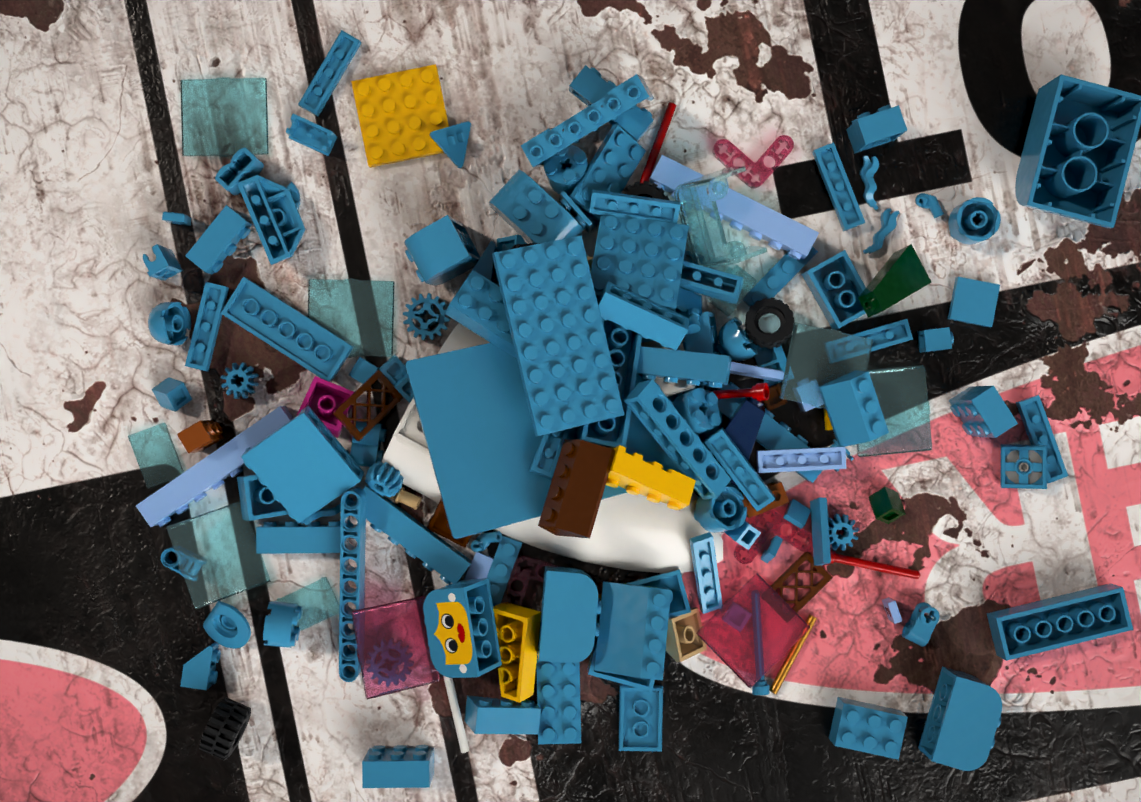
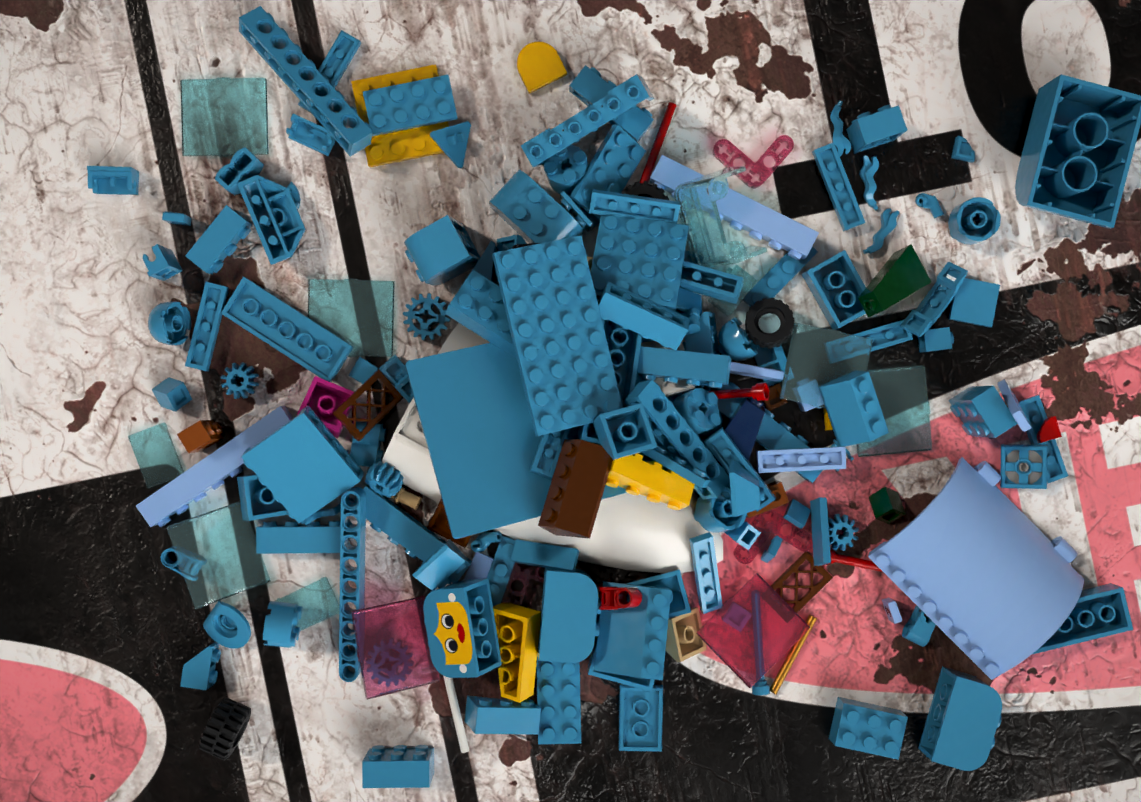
(113, 180): none -> dark azure hinge
(305, 80): none -> dark azure brick
(410, 105): none -> dark azure plate
(440, 566): none -> dark azure slope
(539, 65): none -> yellow tile
(545, 555): none -> dark azure tile
(615, 597): none -> red piece
(625, 431): none -> dark azure slope
(678, 466): none -> dark azure plate
(744, 490): none -> dark azure slope
(838, 138): none -> dark azure hair
(936, 300): none -> dark azure slope
(963, 150): none -> dark azure tile
(983, 571): none -> light blue panel
(1014, 406): none -> light blue tile
(1048, 430): none -> red tile

